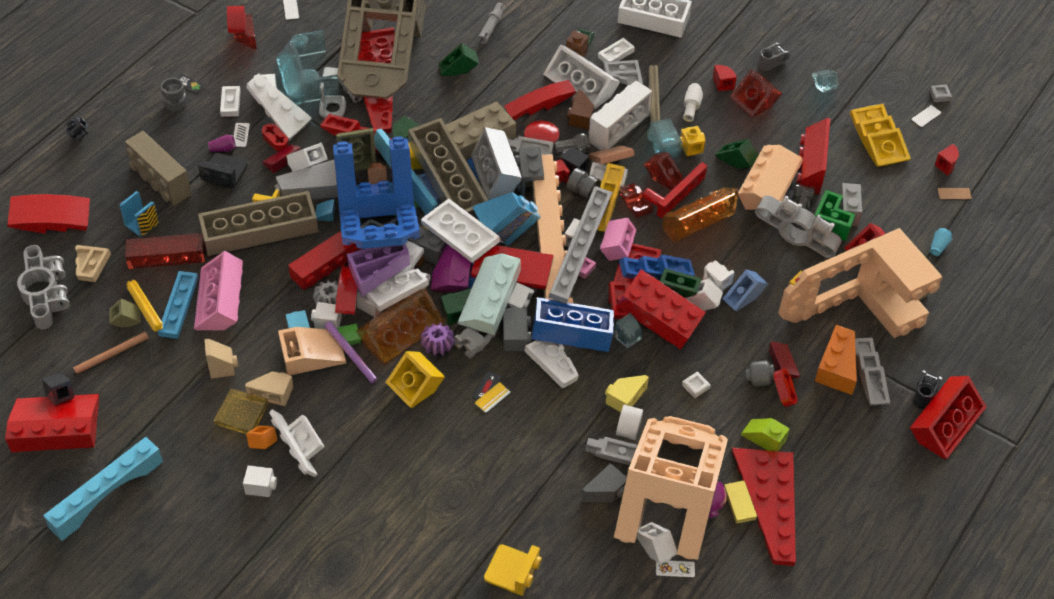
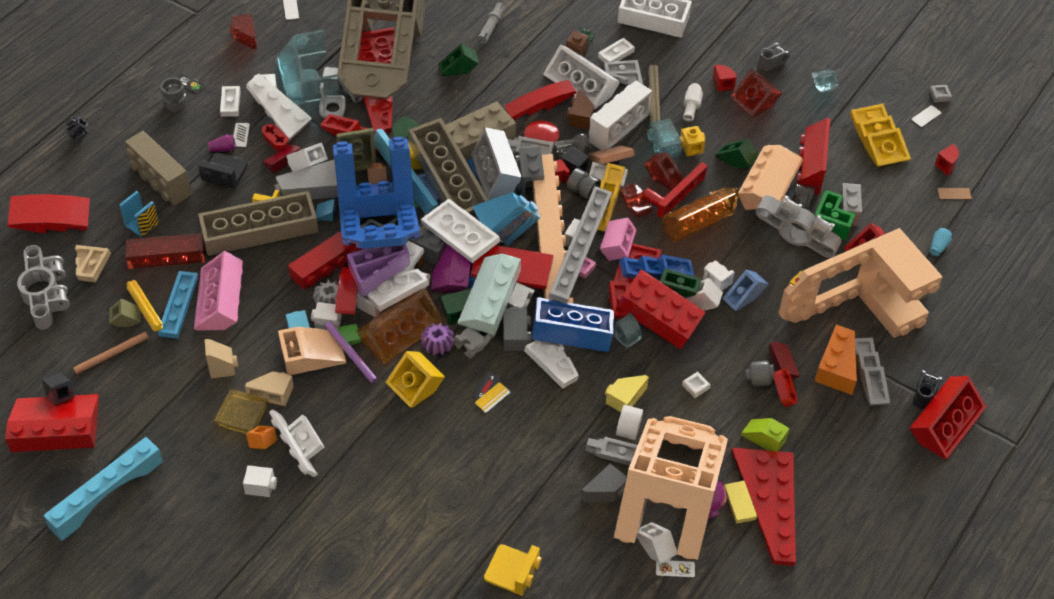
(236, 19): red brick -> none

